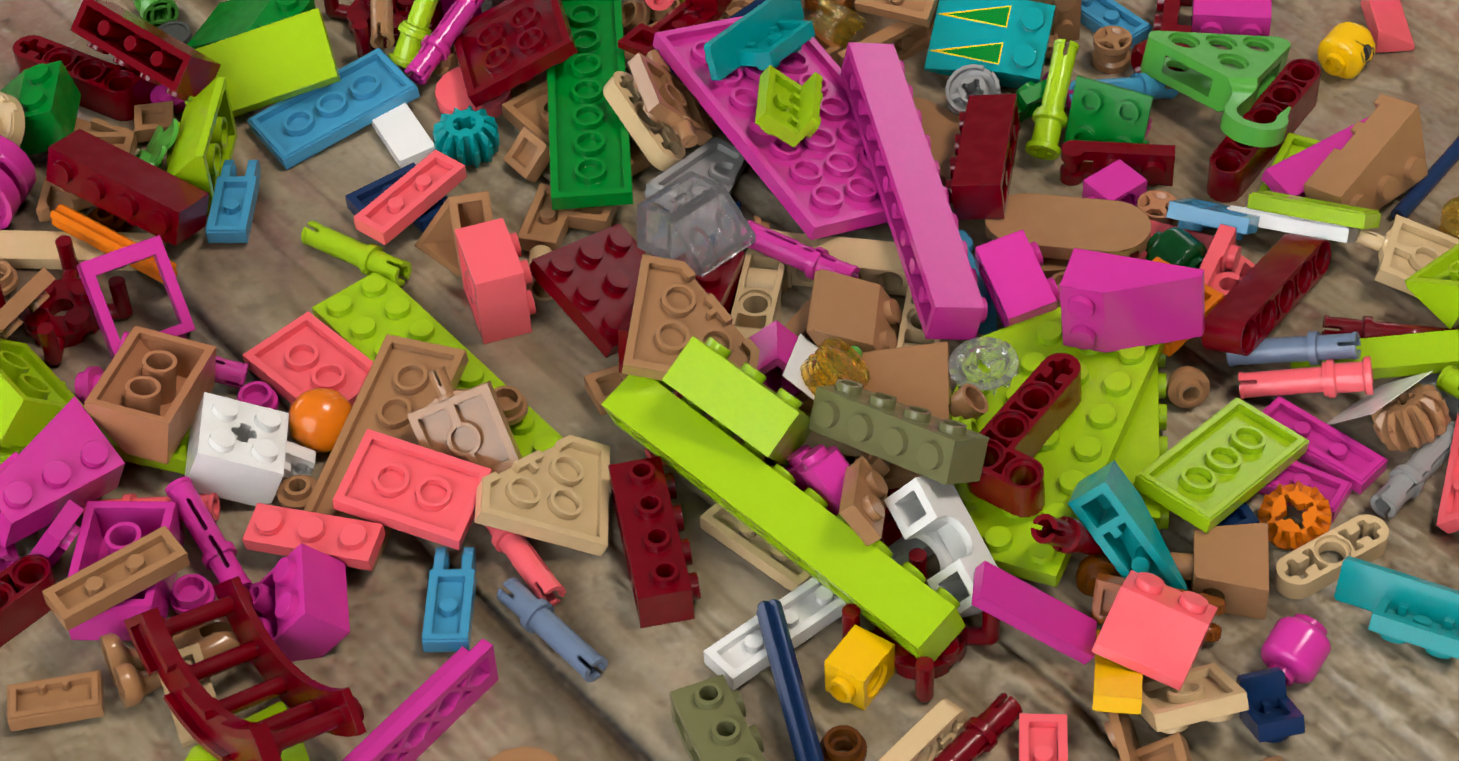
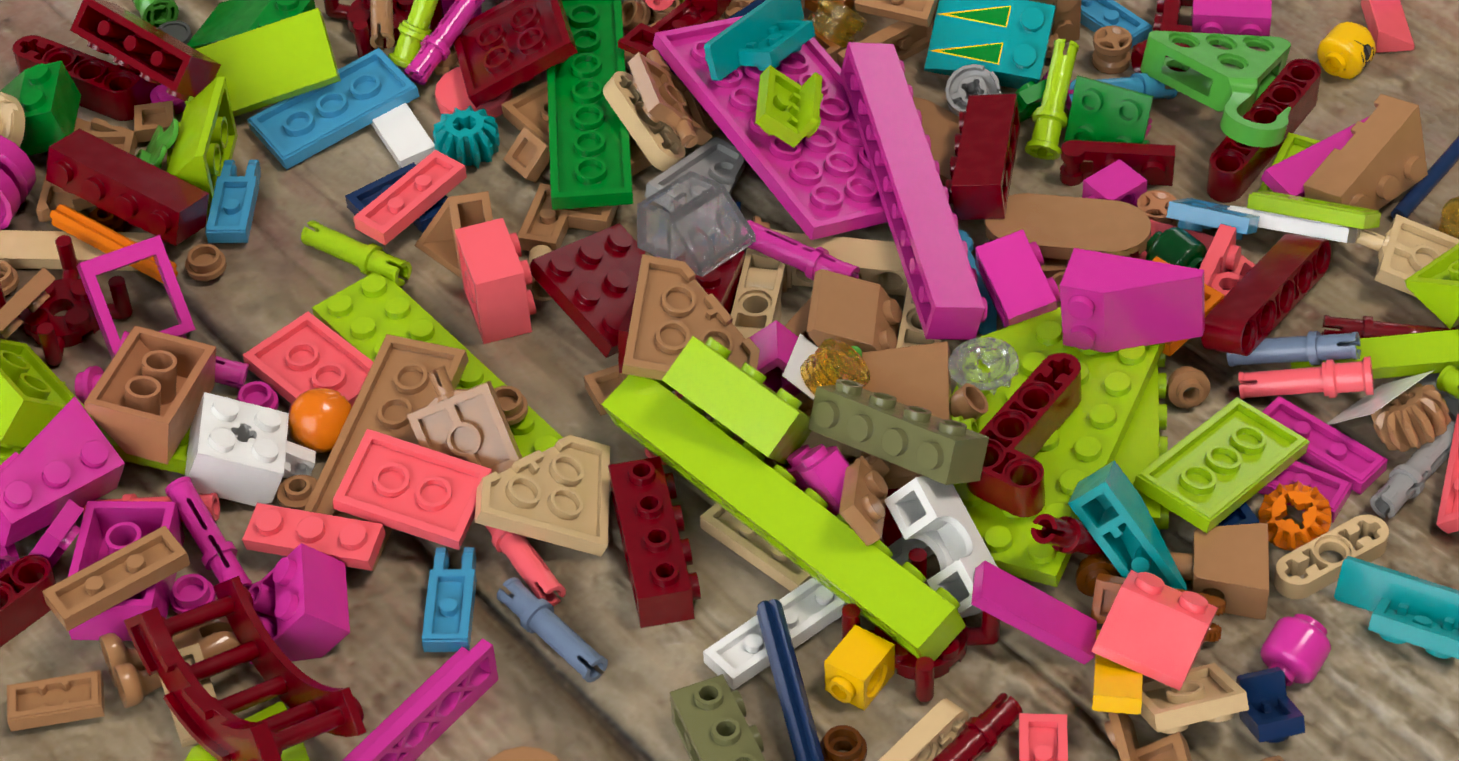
(205, 262): none -> medium nougat plate

